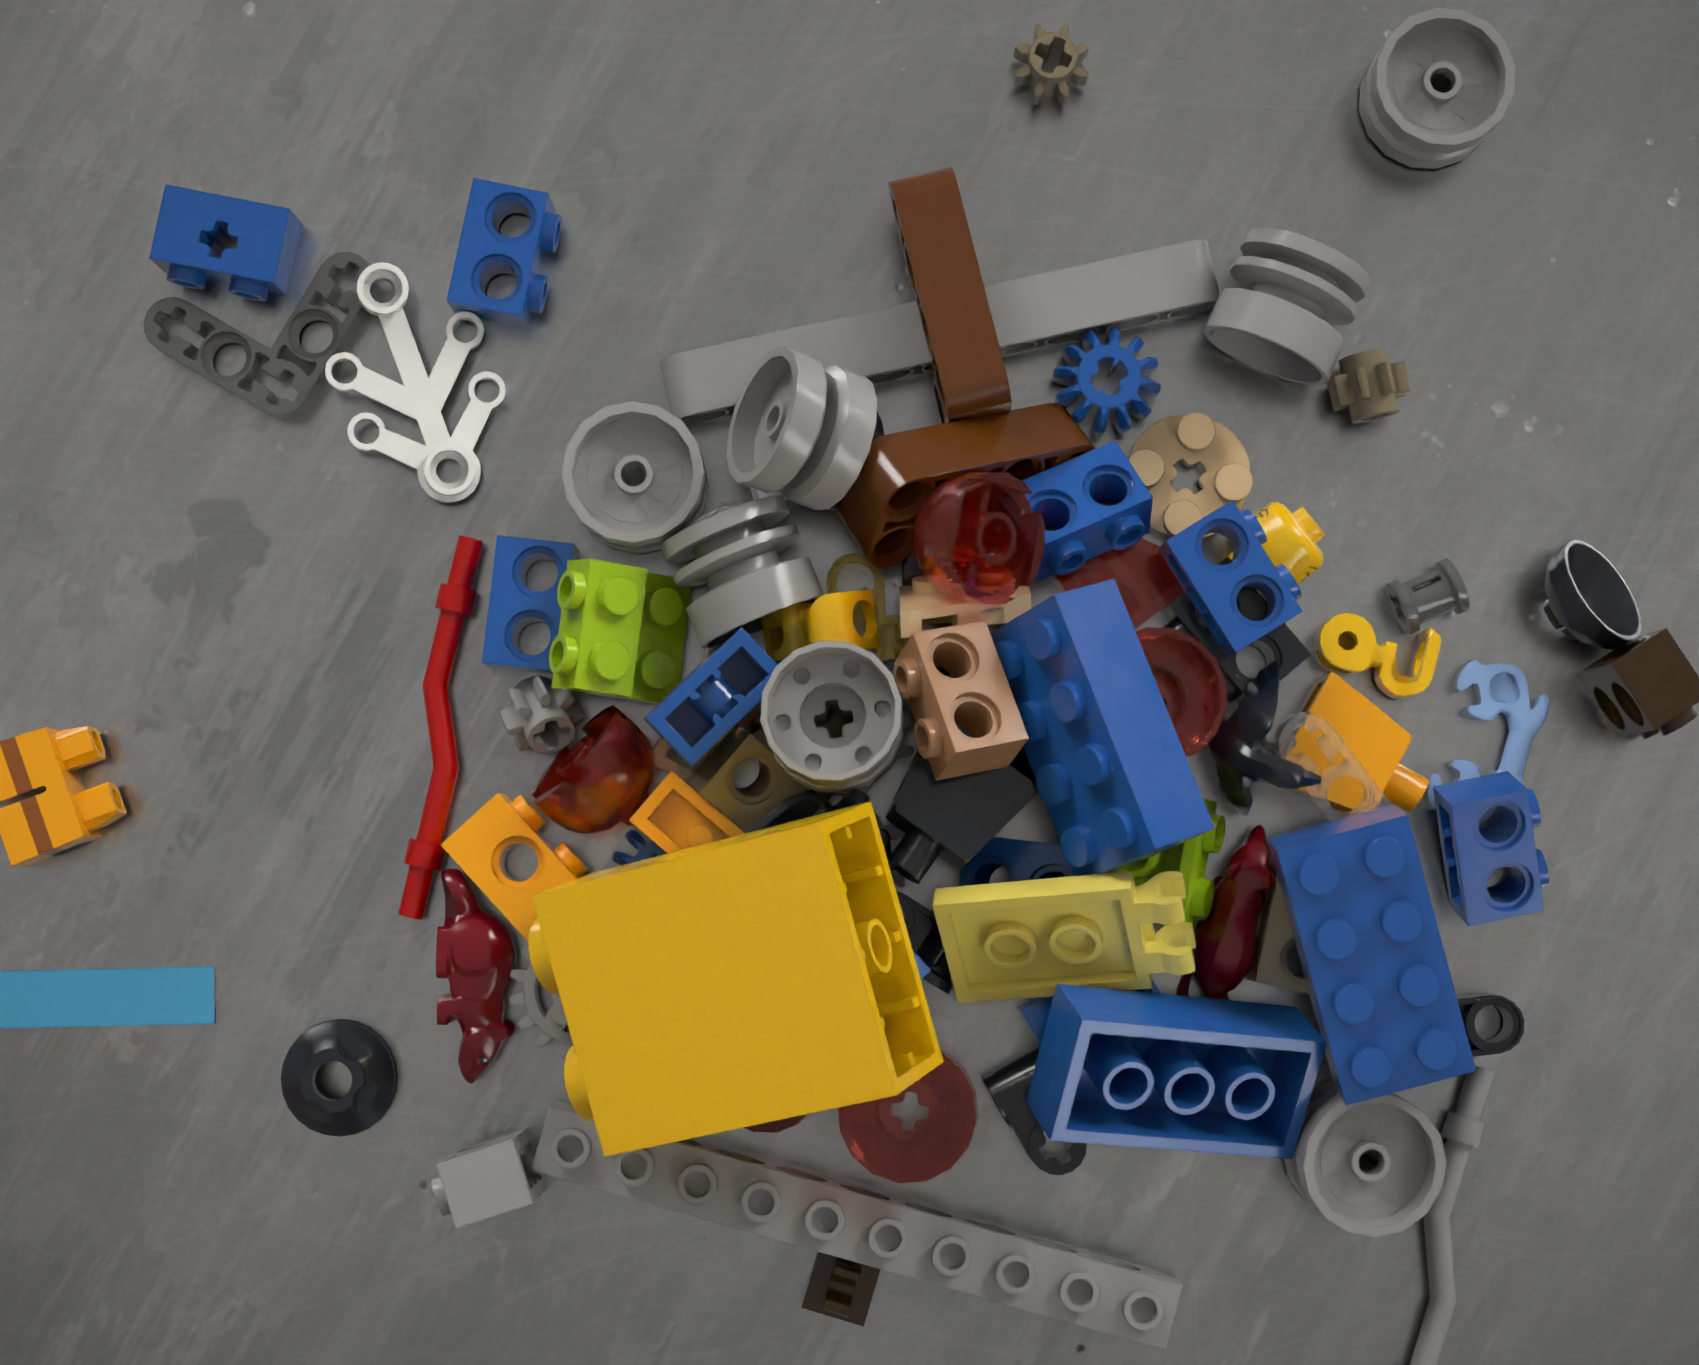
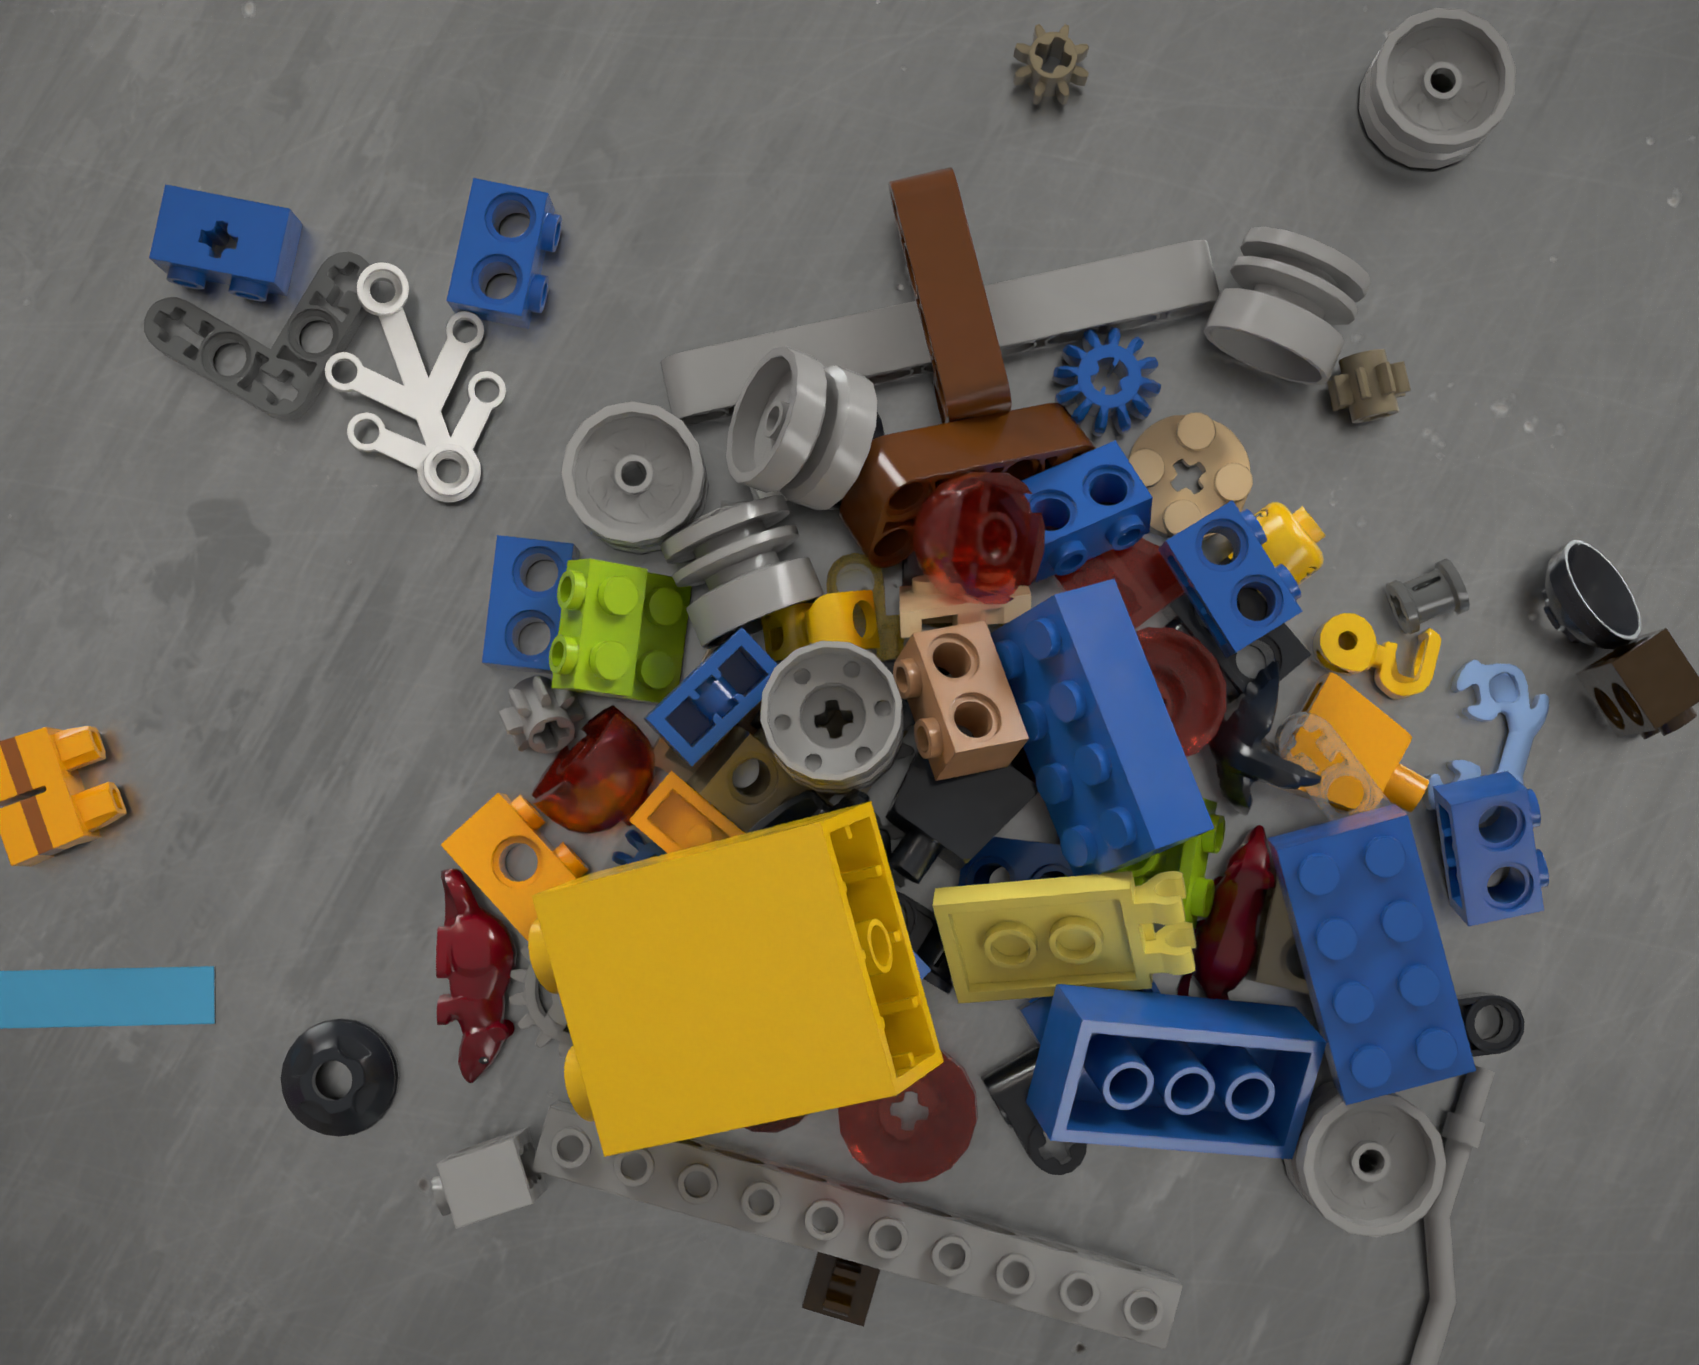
(425, 852): red bar -> none

